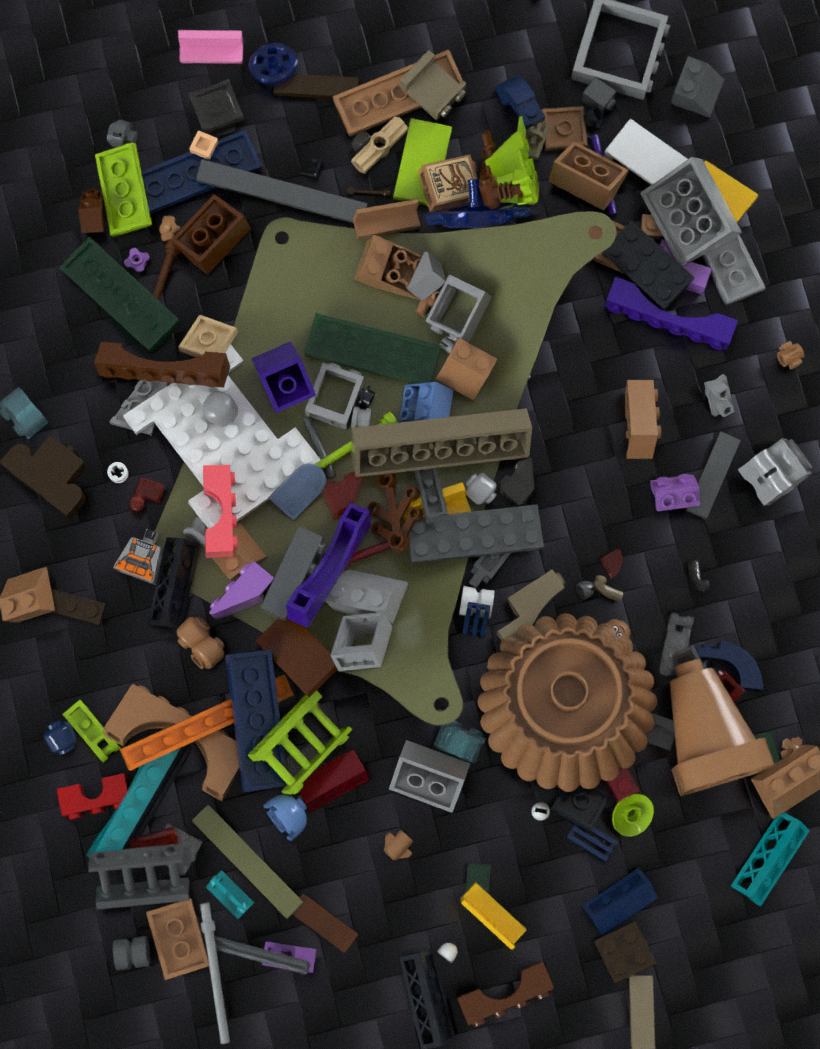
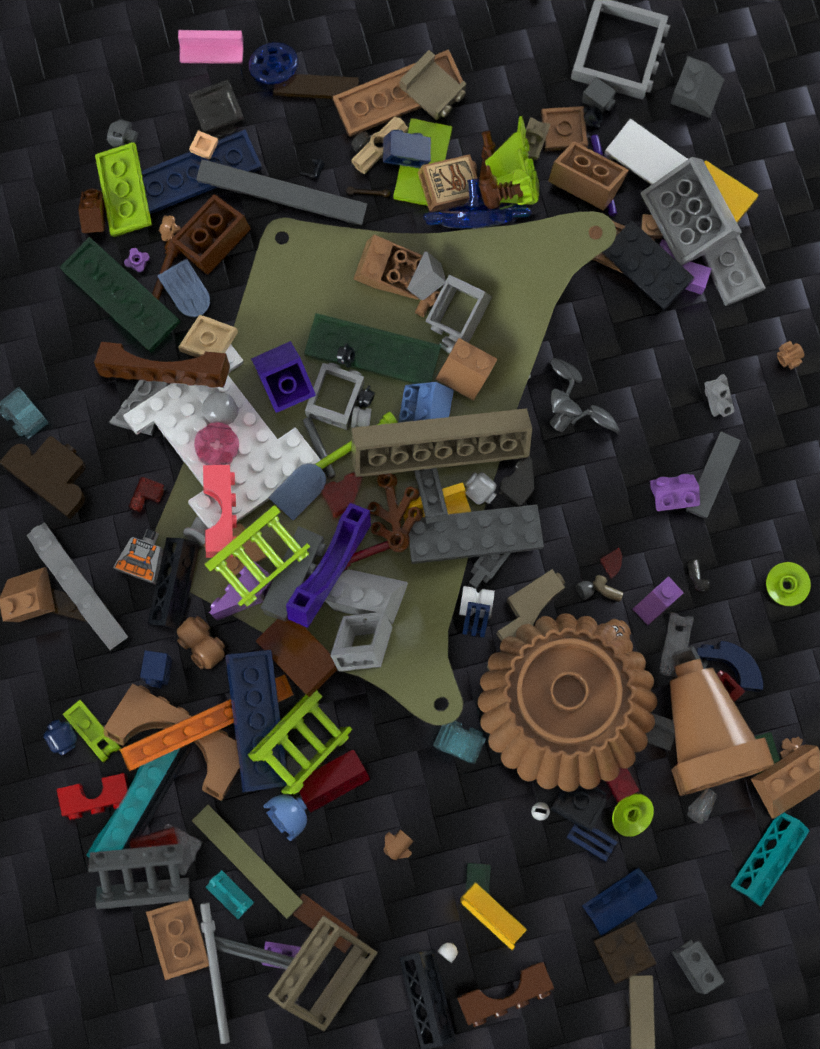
(76, 586): none -> light grey arch
(120, 466): white bush -> none
(129, 953): dark grey wheel -> none
(156, 669): none -> dark blue brick
(185, 289): none -> sand blue window
(226, 437): none -> clear pink plate
(254, 534): none -> lime fence
(306, 964): none -> dark tan window
(346, 355): none -> black plate
(386, 219): medium nougat panel -> none
(406, 149): none -> dark blue brick
(429, 776): light grey slope -> none
(522, 99): dark blue arch -> none
(567, 408): none -> dark grey plant
(641, 418): medium nougat wedge -> none
(658, 601): none -> medium lavender slope
(698, 967): none -> dark grey panel
(702, 806): none -> clear cone
(711, 329): dark purple arch -> none
(776, 470): light grey piece -> none
(795, 576): none -> lime dish

